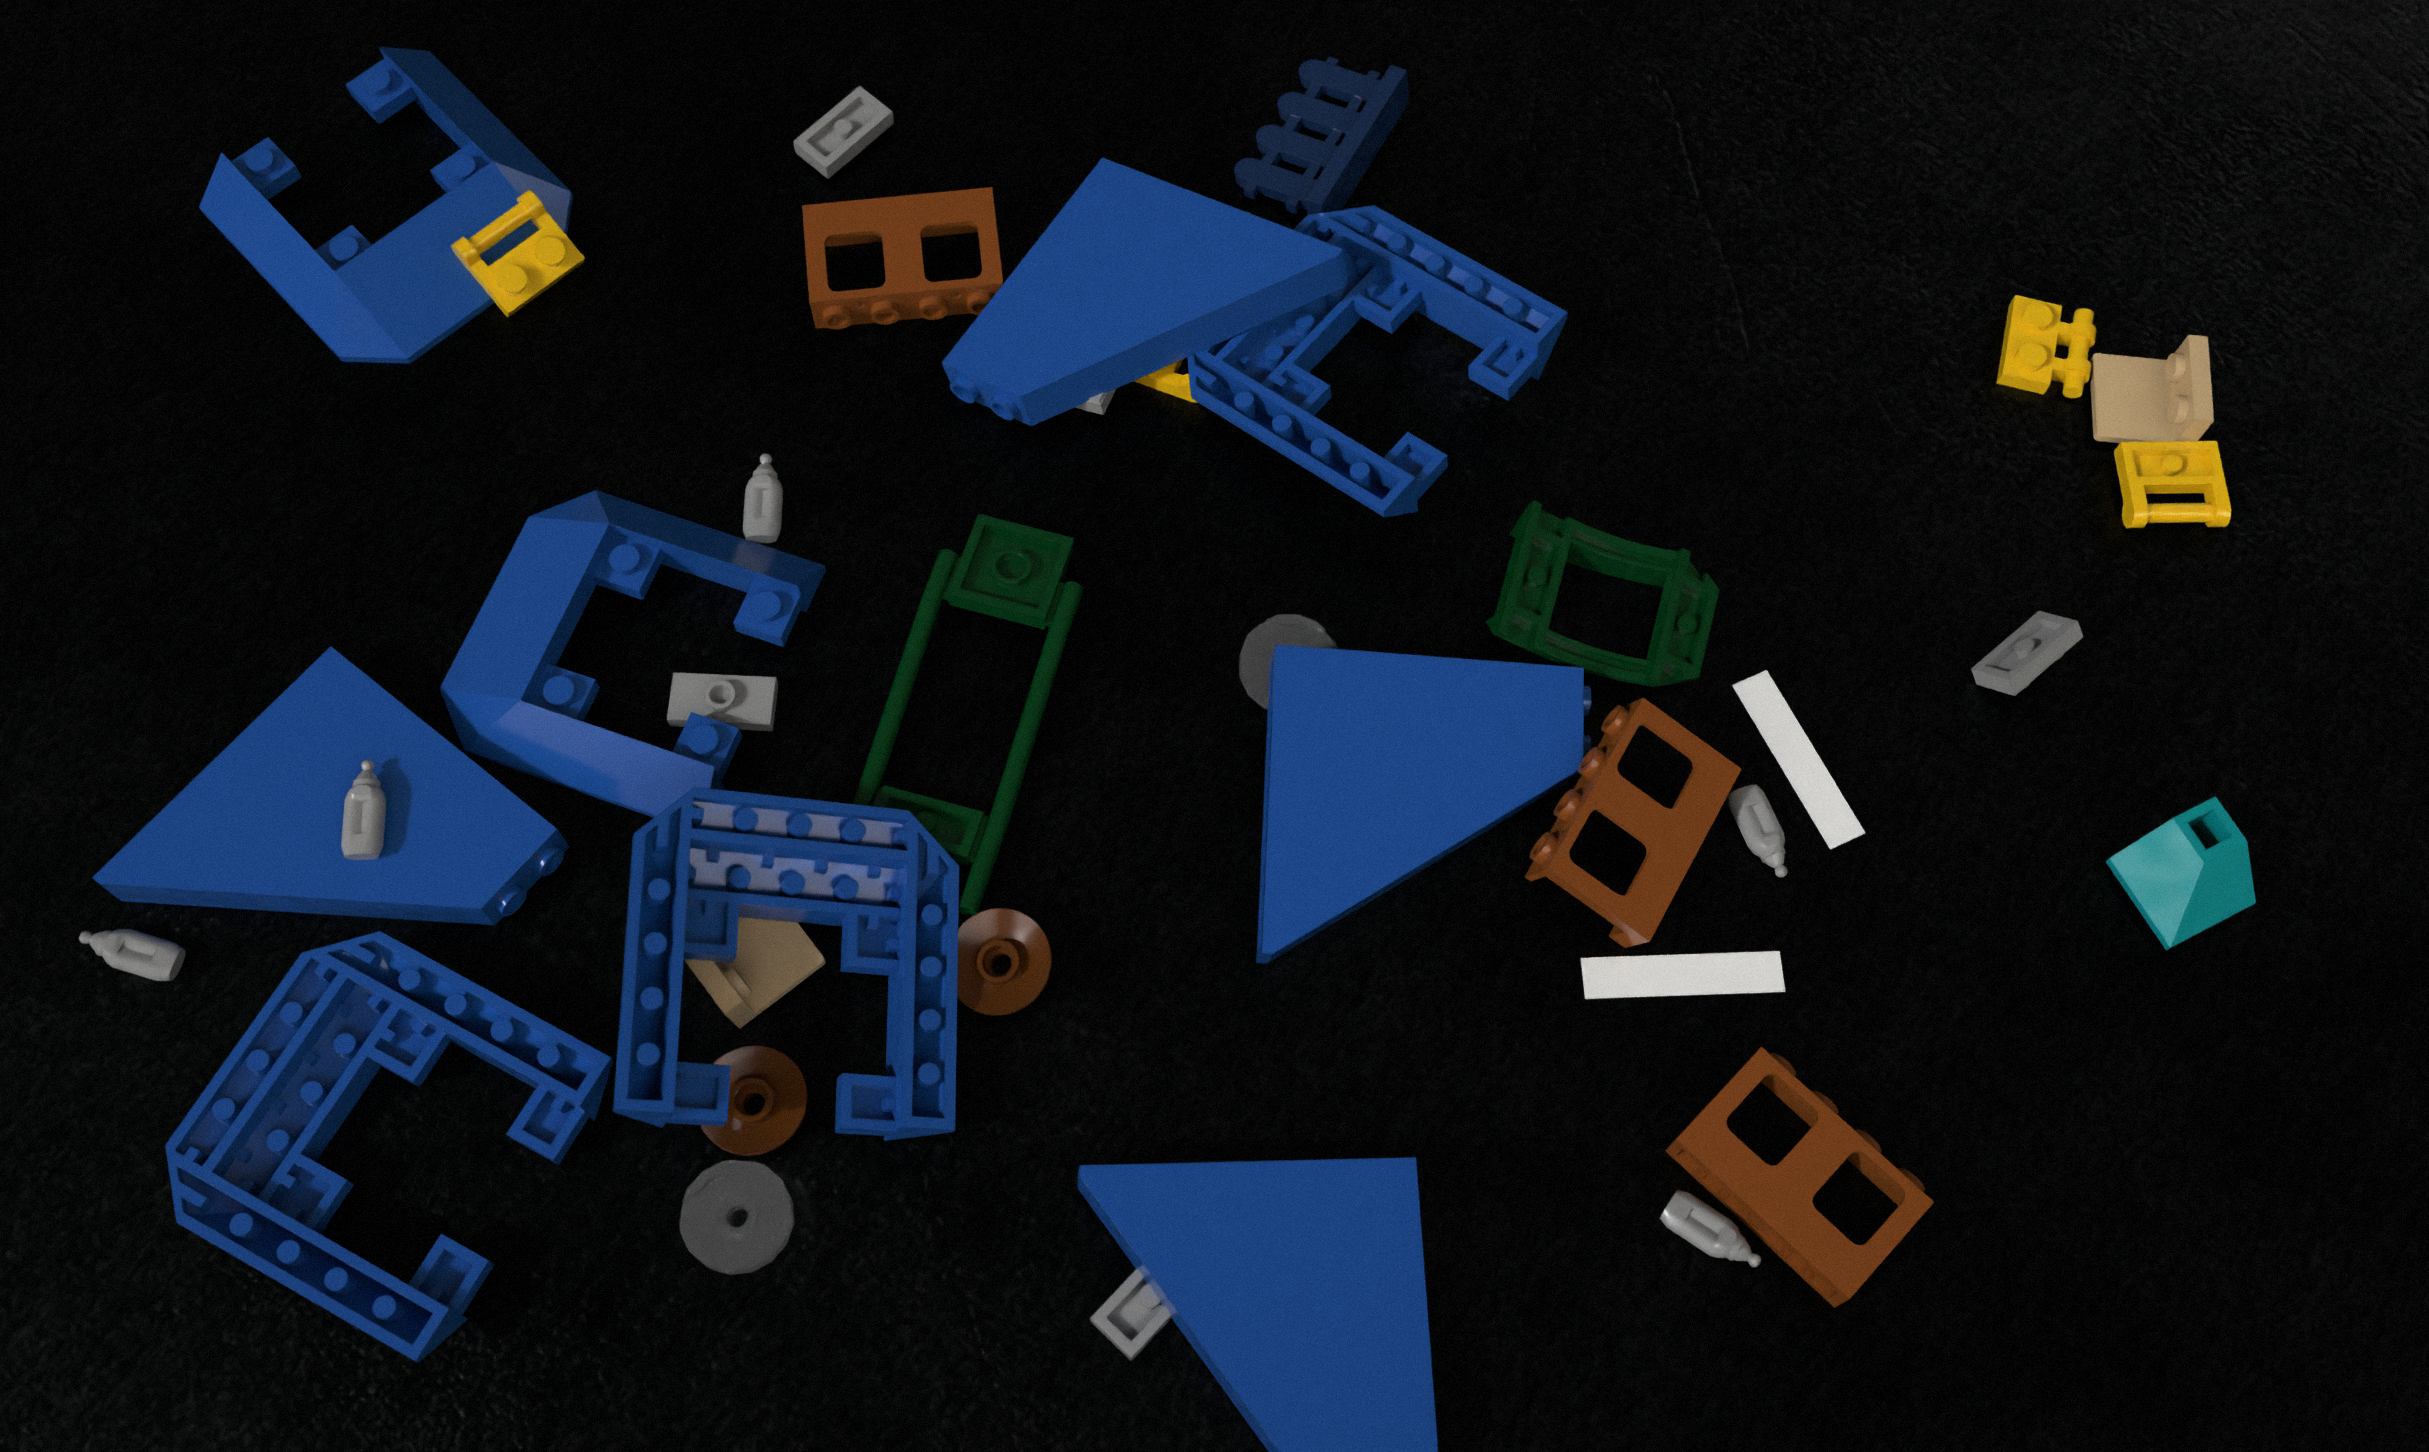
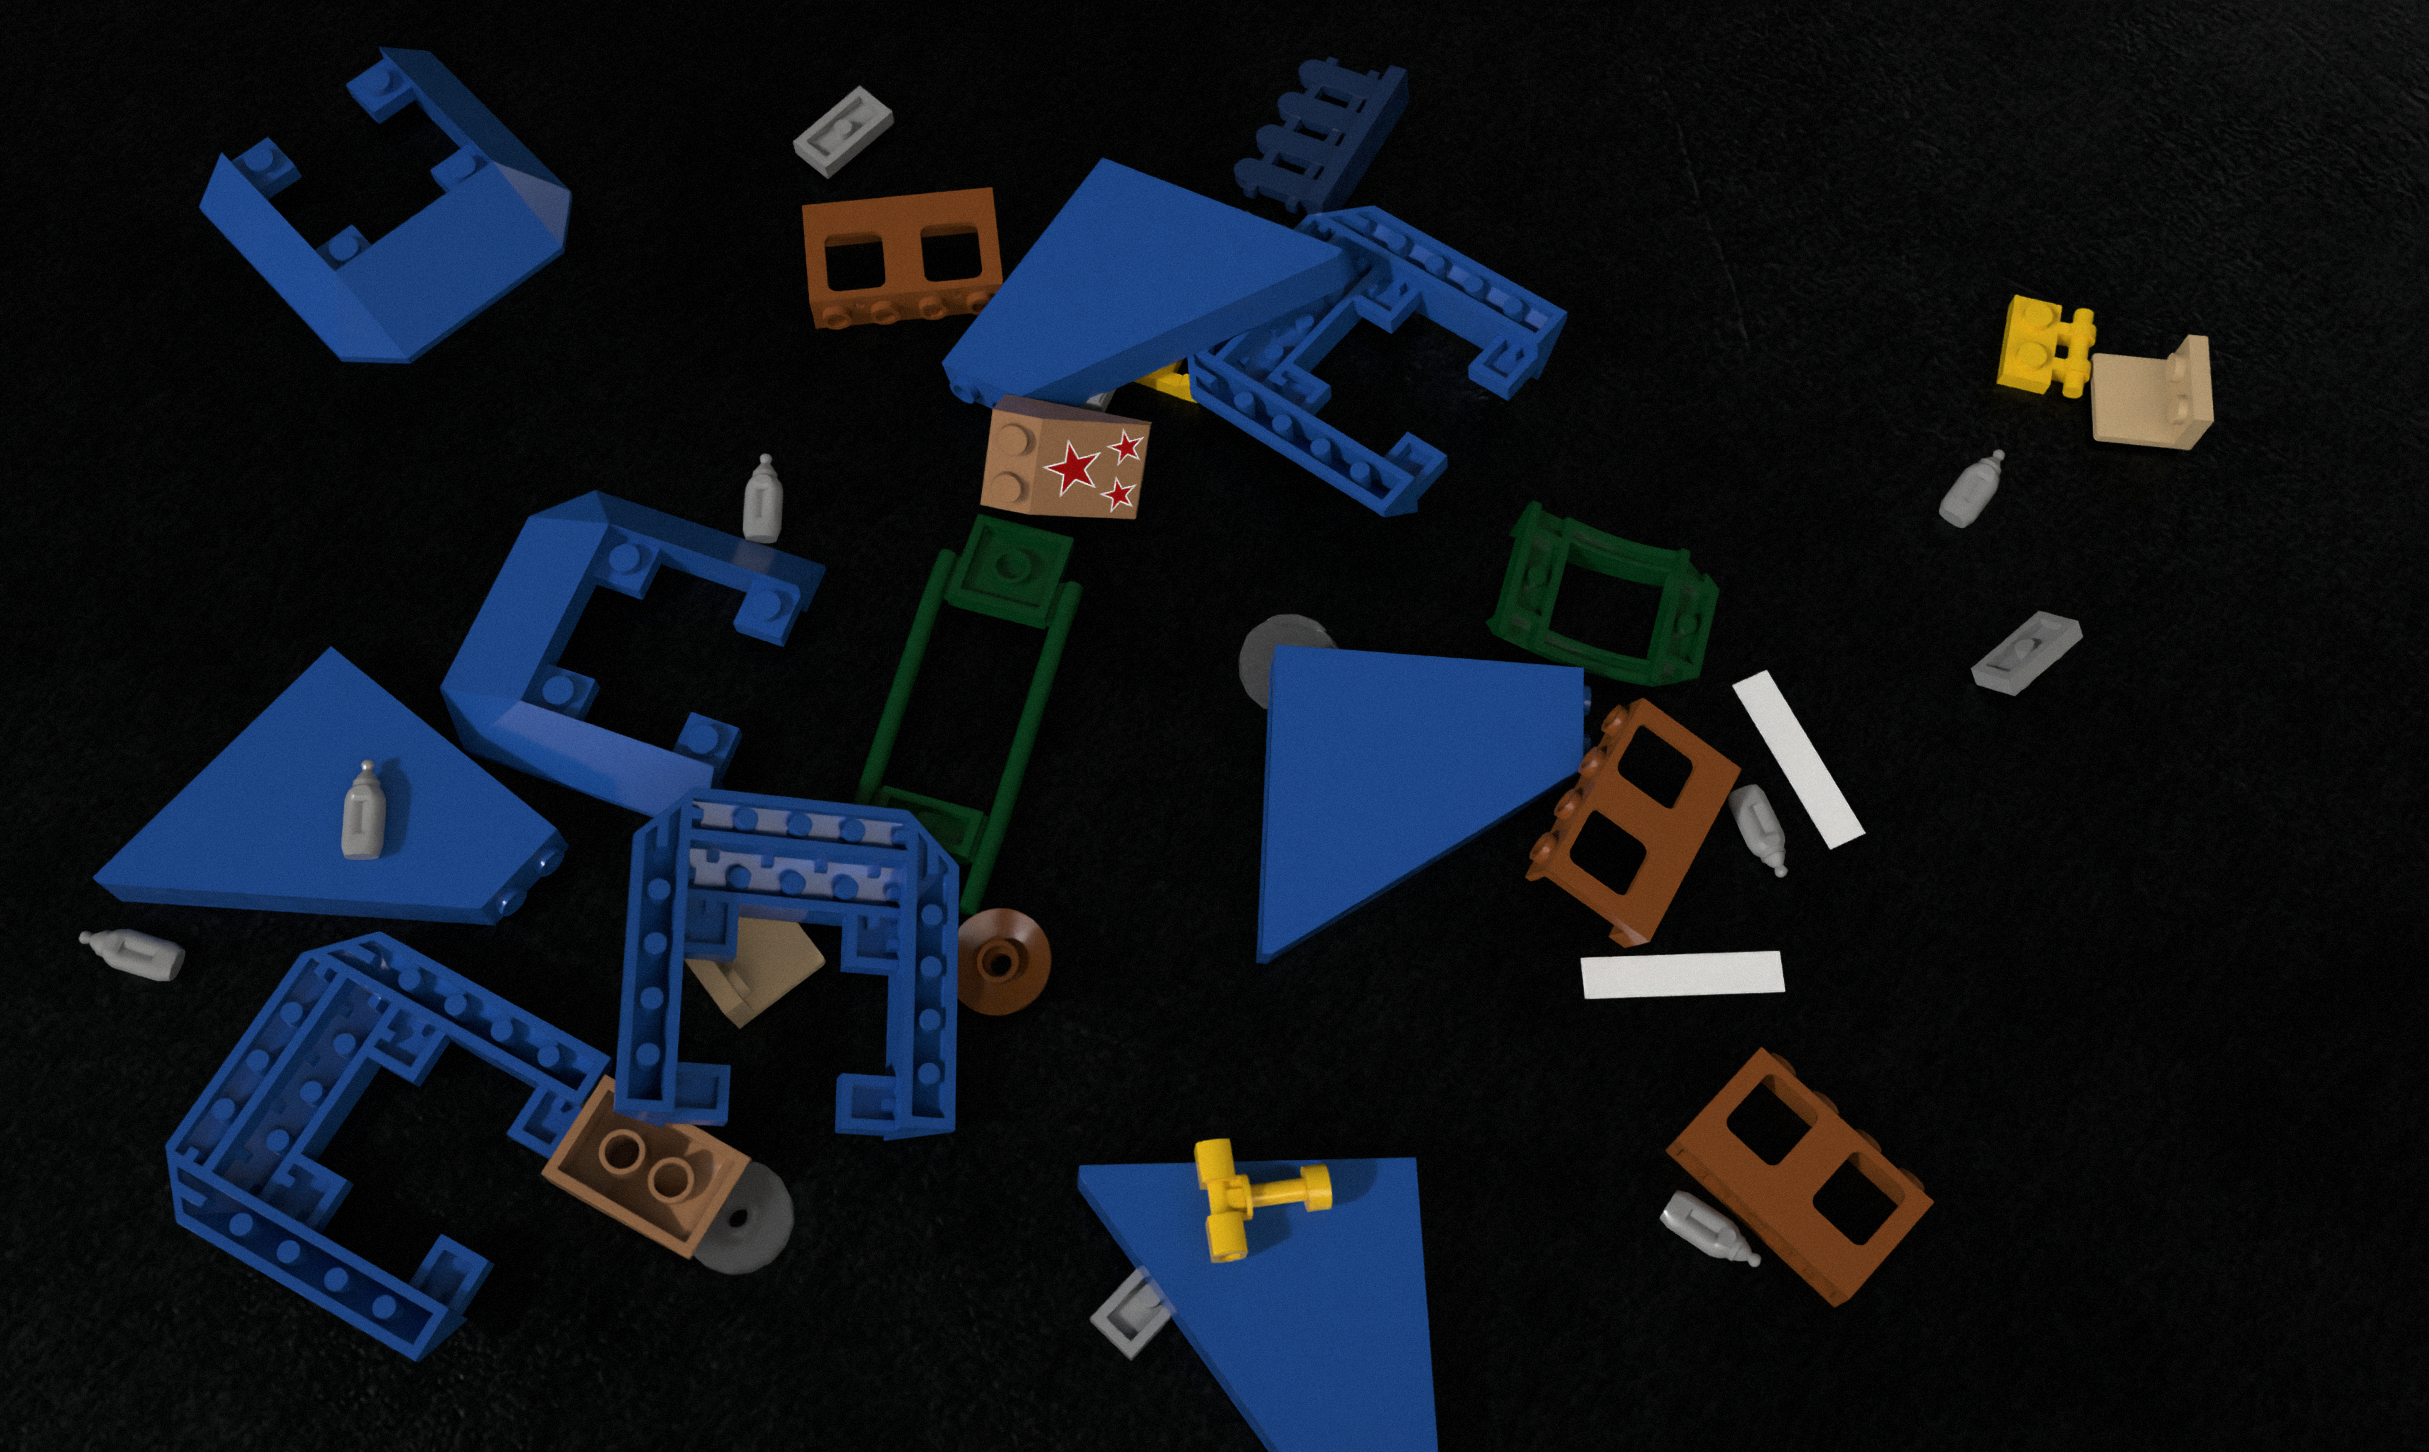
(527, 267): yellow plate -> none
(644, 1175): none -> medium nougat slope
(731, 699): light grey plate -> none
(764, 1074): reddish brown dish -> none
(1063, 460): none -> medium nougat slope
(1234, 1198): none -> yellow bar
(1972, 491): none -> light grey piece
(2172, 469): yellow plate -> none
(2188, 873): teal slope -> none

